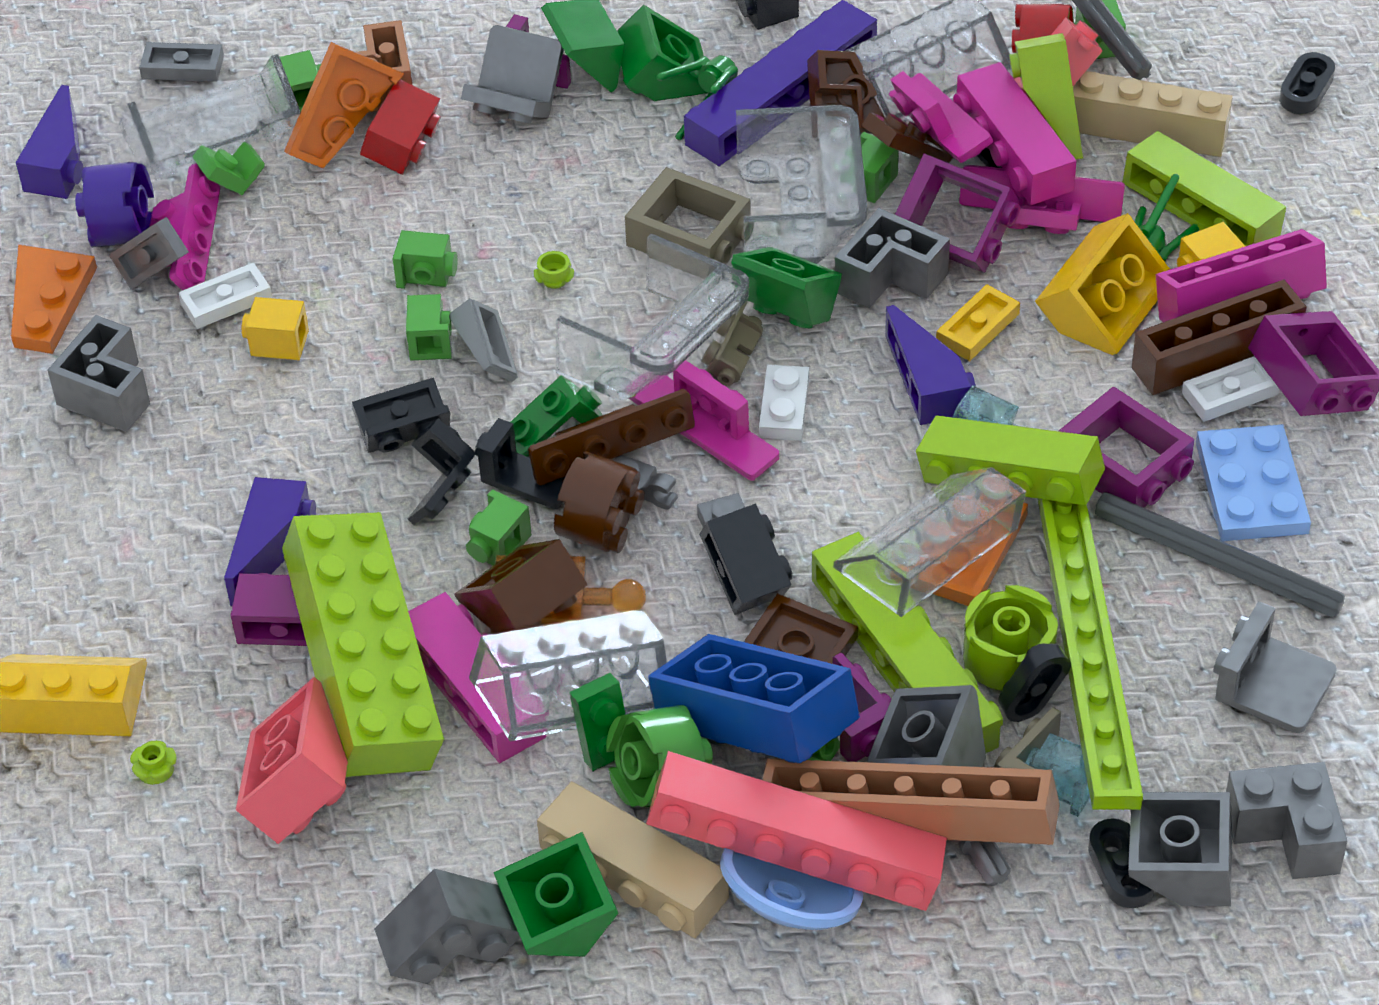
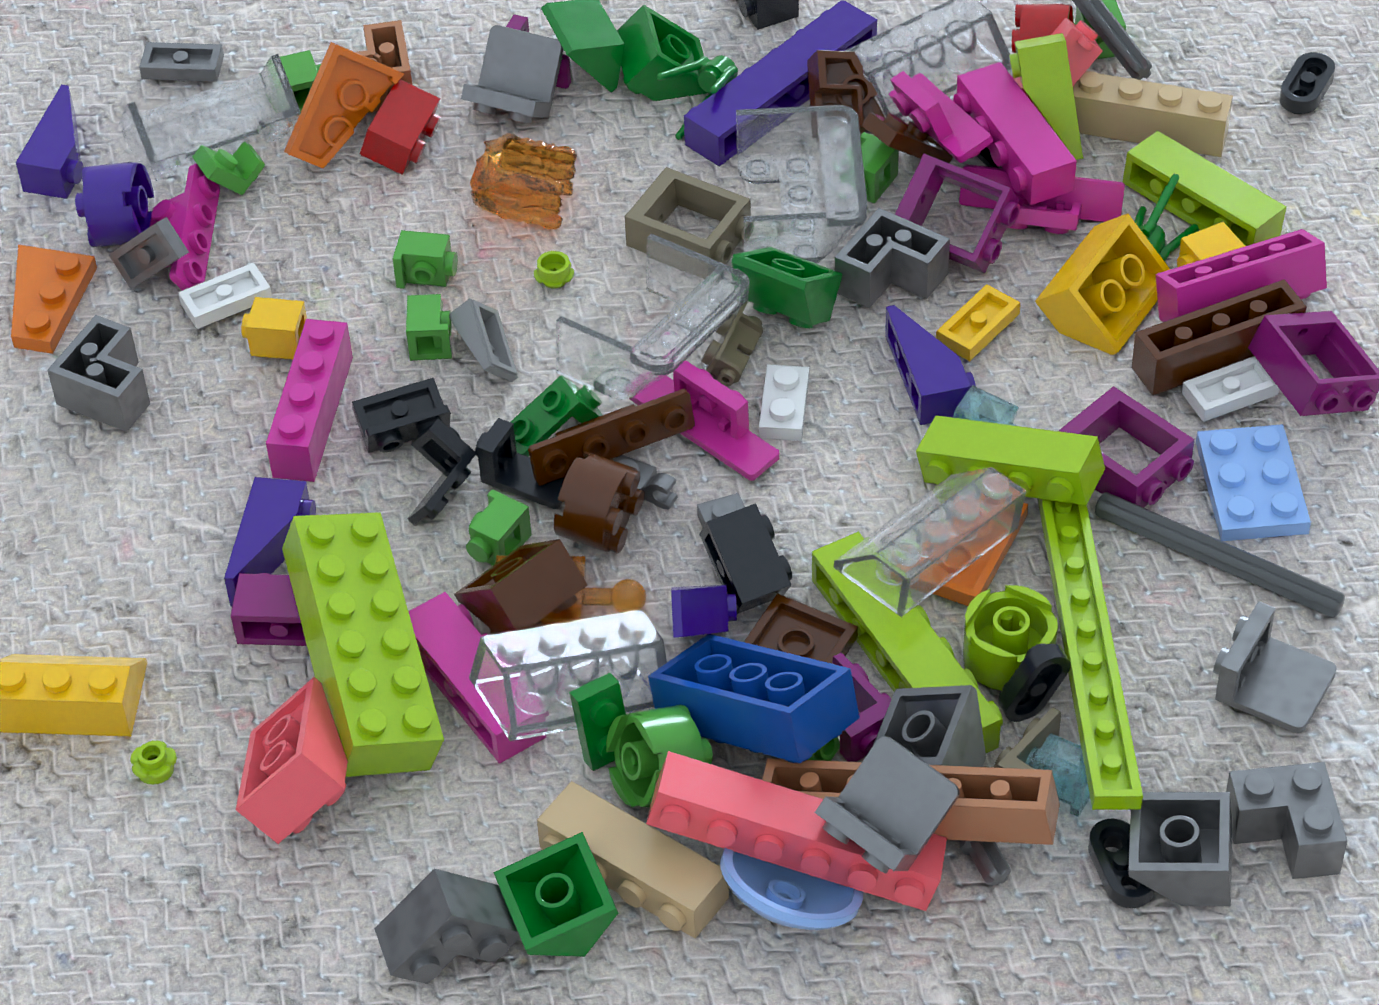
(309, 400): none -> dark pink brick
(523, 180): none -> clear orange piece
(702, 610): none -> dark purple slope
(889, 806): none -> flat silver bracket

